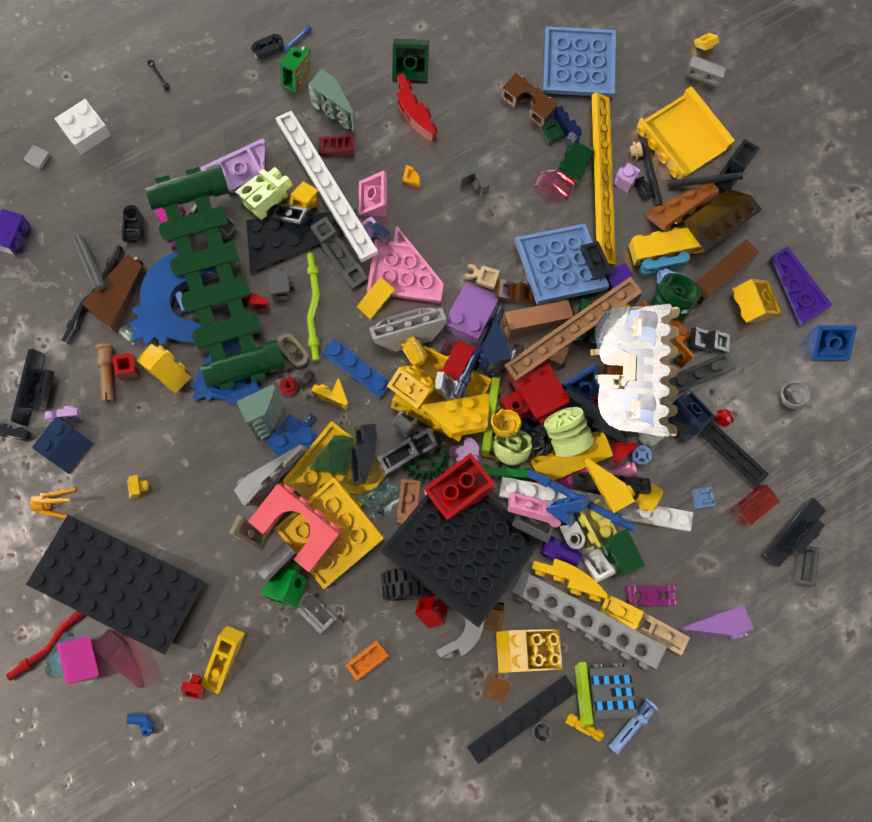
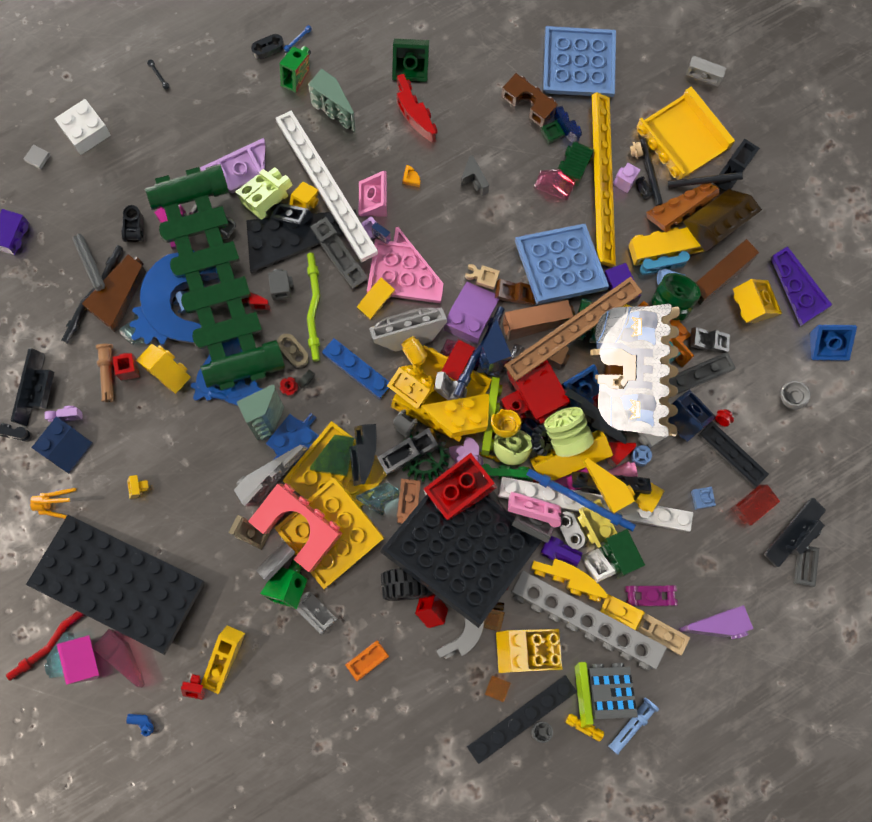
(334, 397): yellow slope -> none
(343, 151): dark red slope -> none
(566, 508): blue slope -> none
(596, 260): black plate -> none
(706, 41): yellow plate -> none

